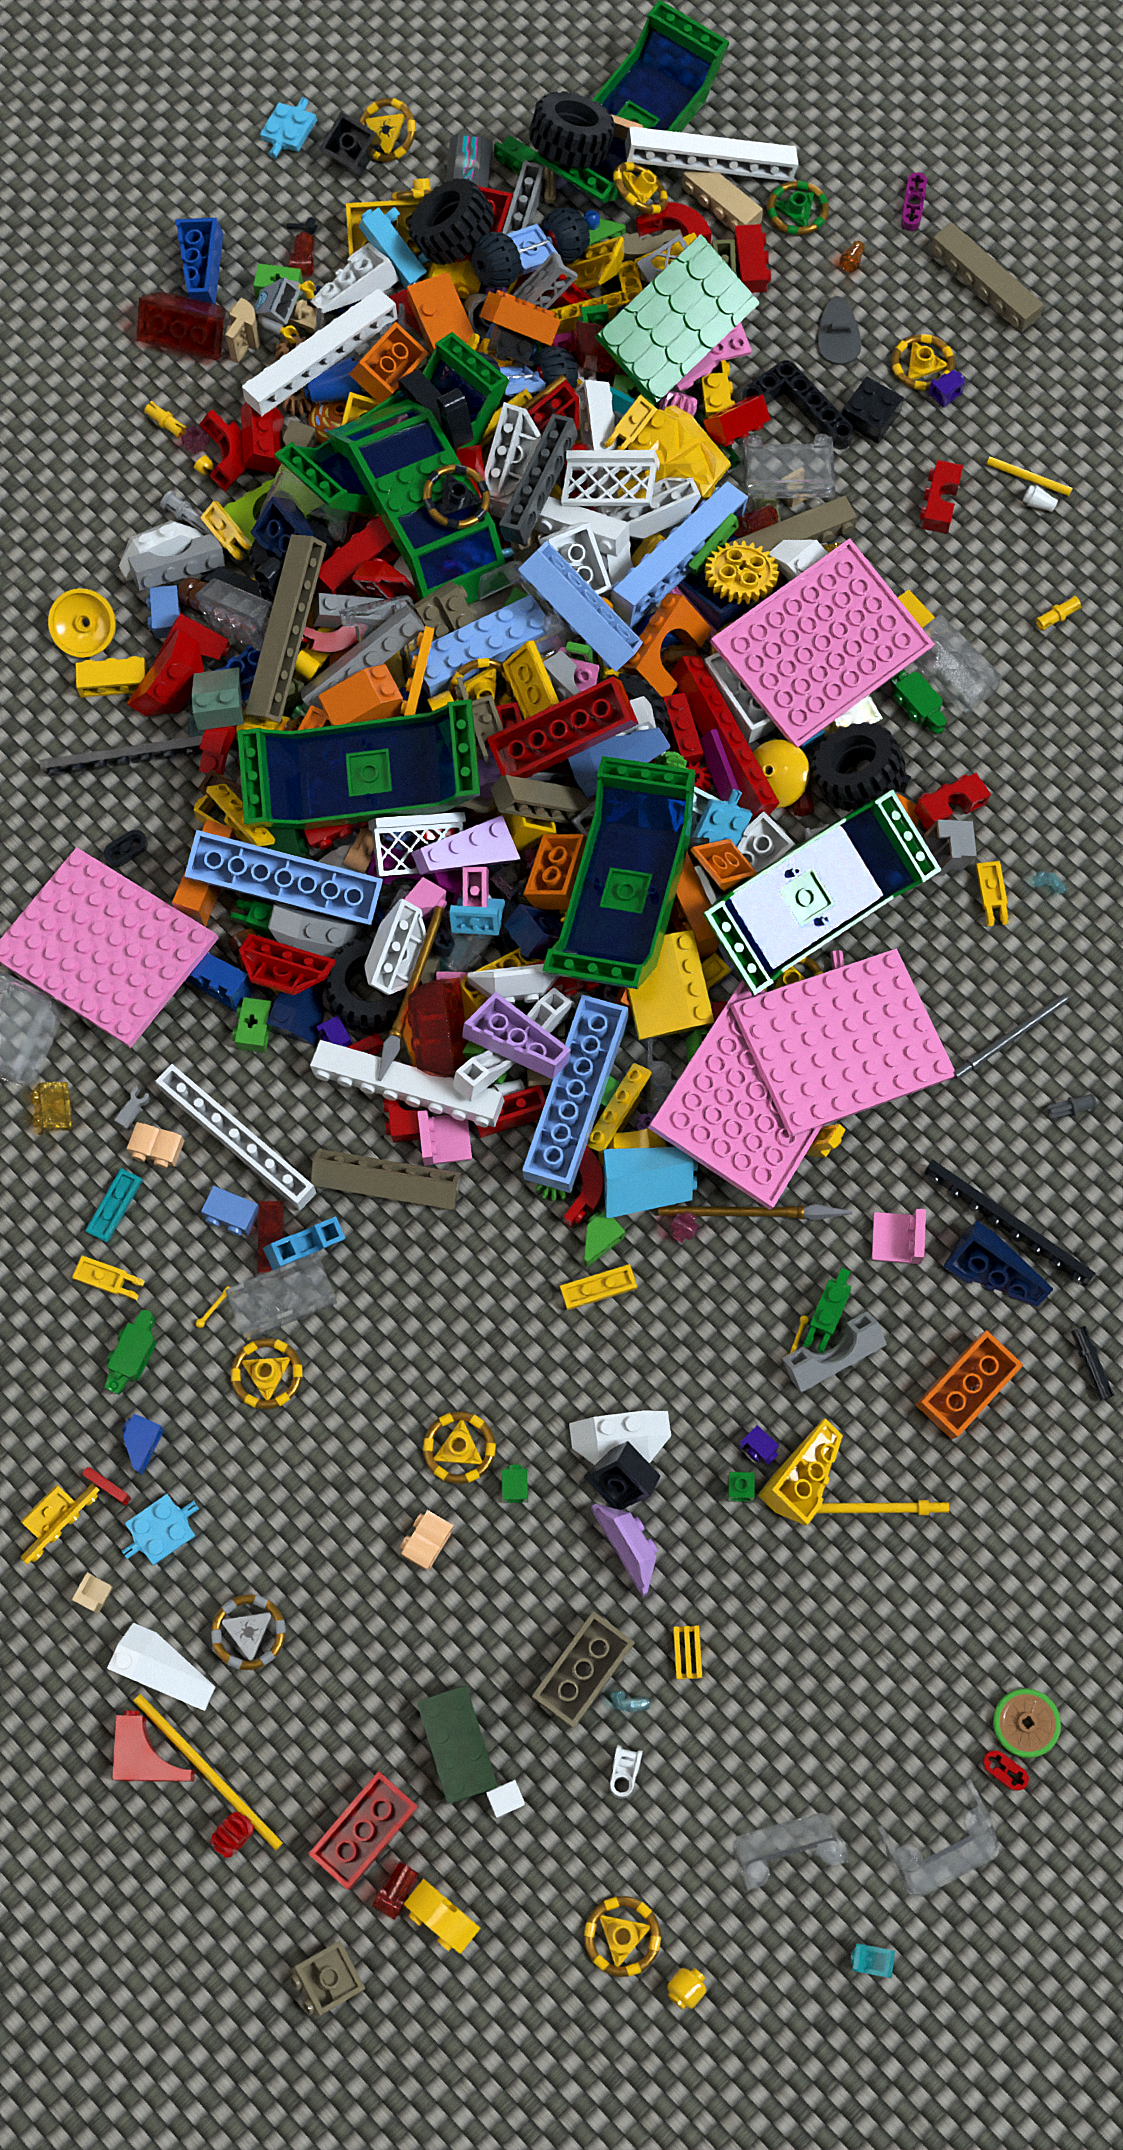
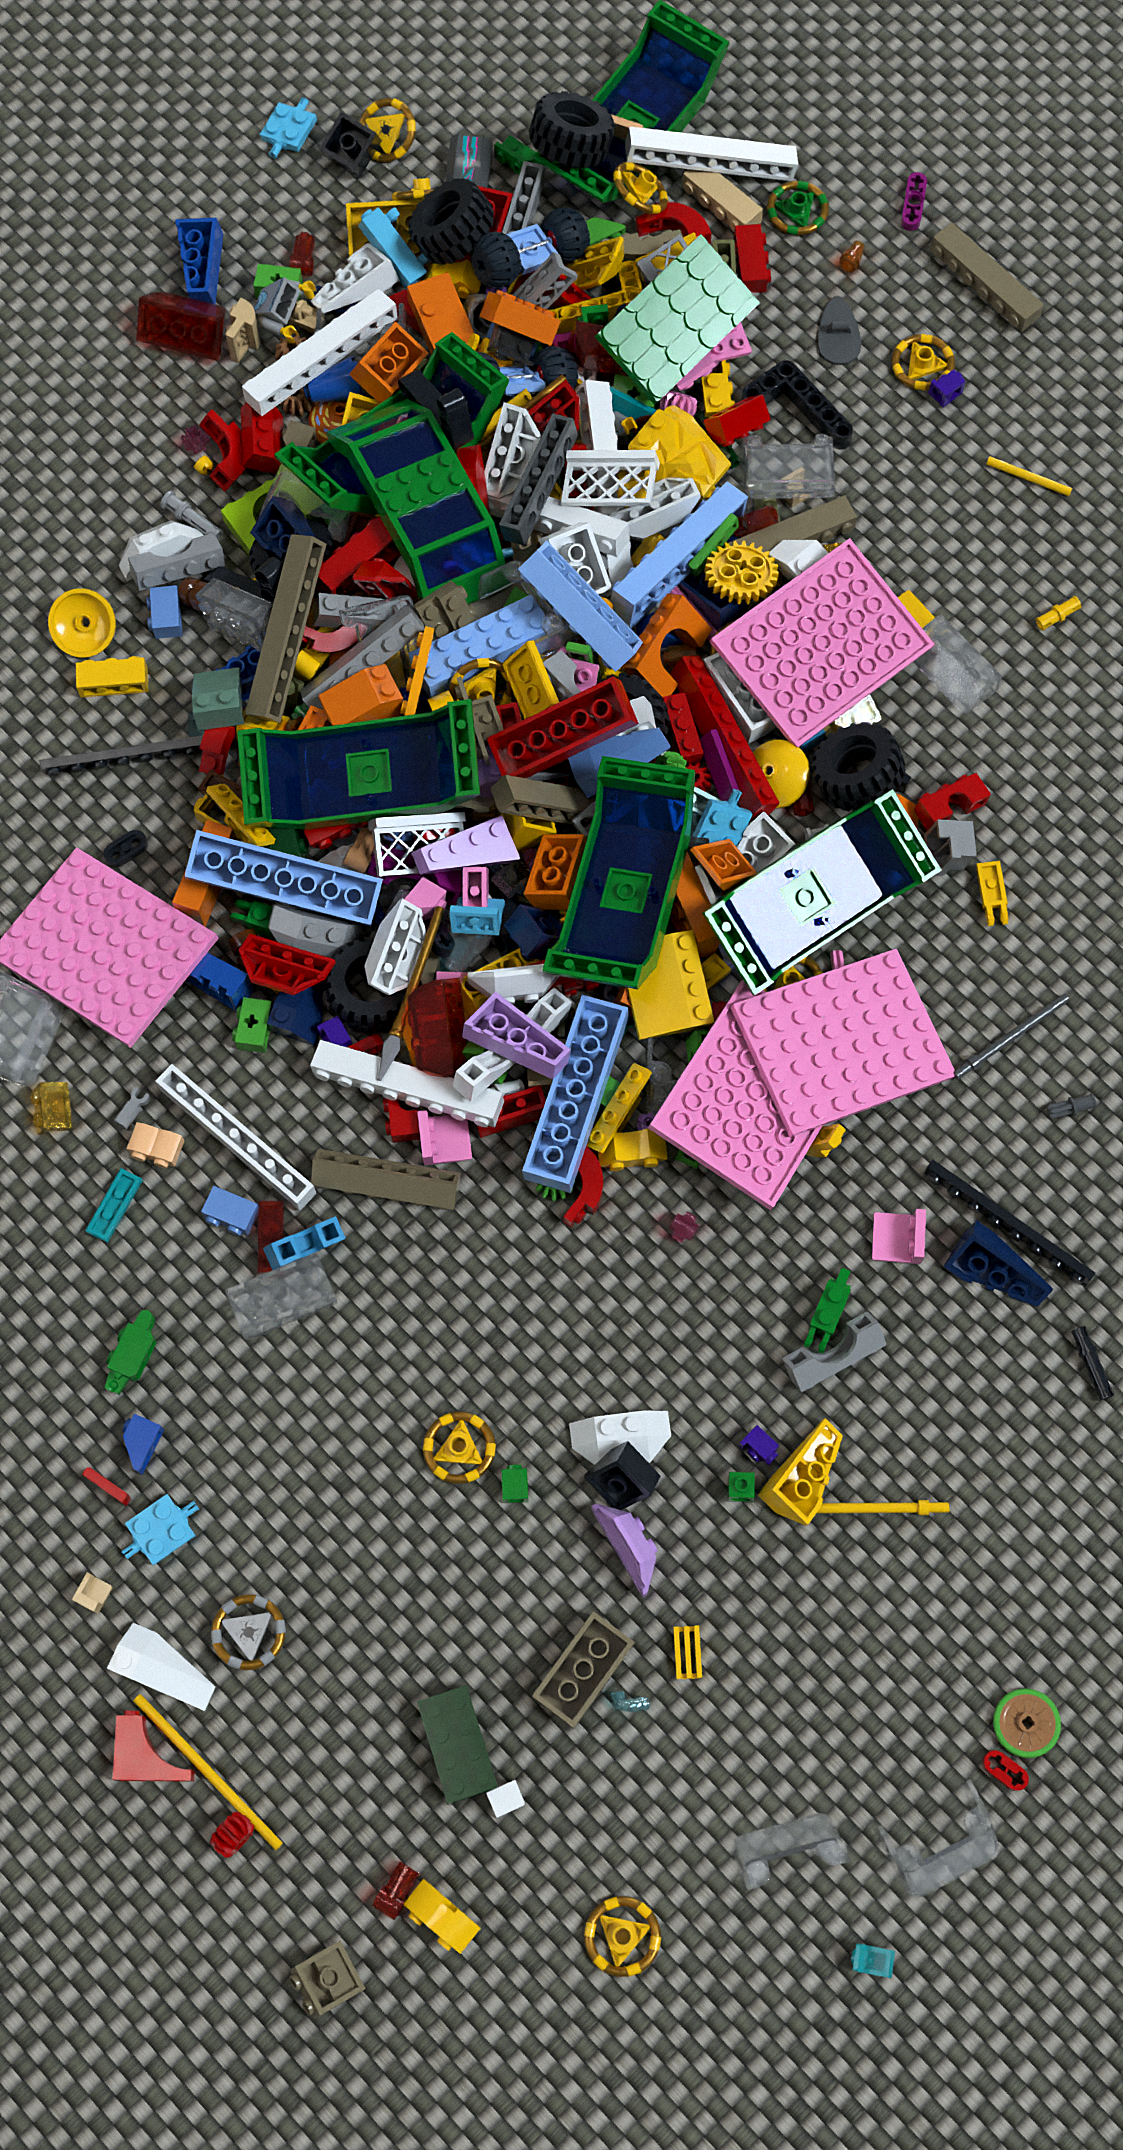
(52, 1515): yellow bracket -> none
(105, 1277): yellow hinge -> none
(165, 419): yellow pin -> none
(169, 679): red wedge -> none
(201, 1322): yellow hinge -> none
(209, 641): red arch -> none
(225, 529): yellow hinge -> none
(266, 1373): yellow piece -> none
(307, 227): black hand -> none
(363, 1830): brick -> none
(427, 1540): light nougat brick -> none
(456, 496): black piece -> none
(550, 186): tan axle -> none
(593, 219): blue hinge -> none
(598, 1287): yellow plate -> none
(601, 1236): bright green slope -> none
(625, 1770): white piece -> none
(632, 422): yellow hinge -> none
(646, 1179): medium azure slope -> none
(686, 1988): yellow head -> none
(804, 1320): yellow hinge -> none
(811, 1212): pearl gold piece -> none
(873, 409): black brick -> none
(919, 700): green hinge -> none
(944, 480): red arch -> none
(969, 1384): orange brick -> none
(1038, 498): white cone -> none
(1049, 878): clear light blue arm -> none

